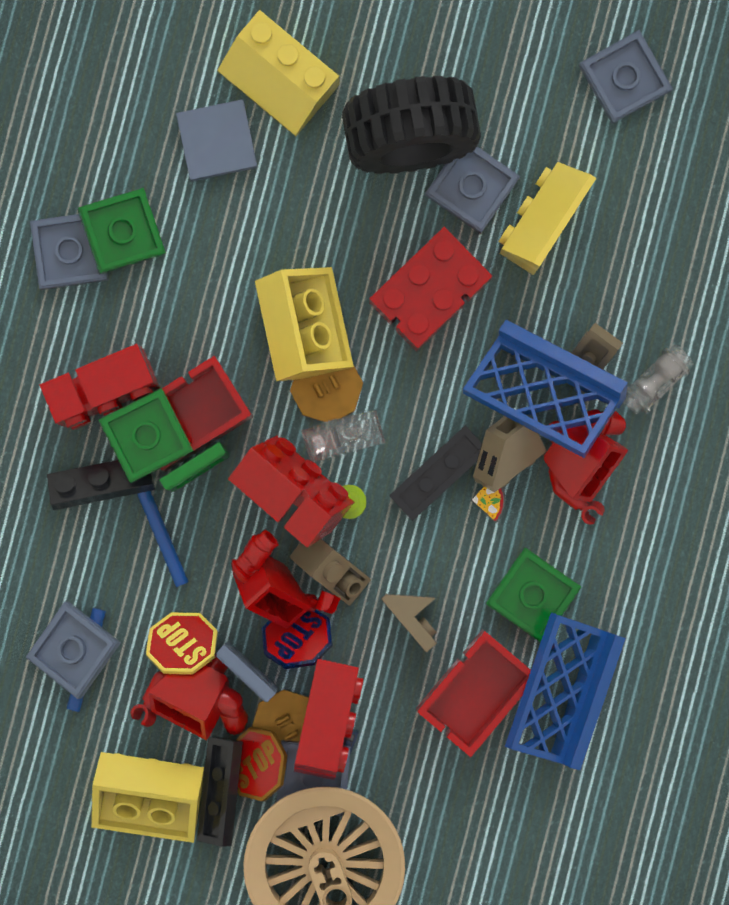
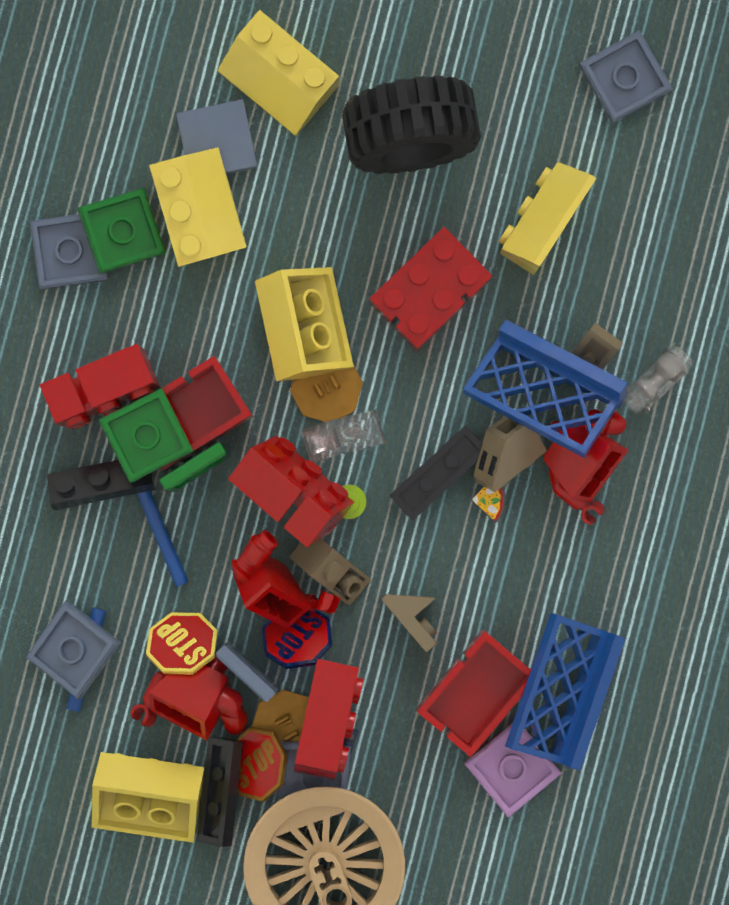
(198, 206): none -> light yellow slope
(473, 188): sand blue tile -> none
(510, 774): none -> lavender tile
(532, 593): green tile -> none

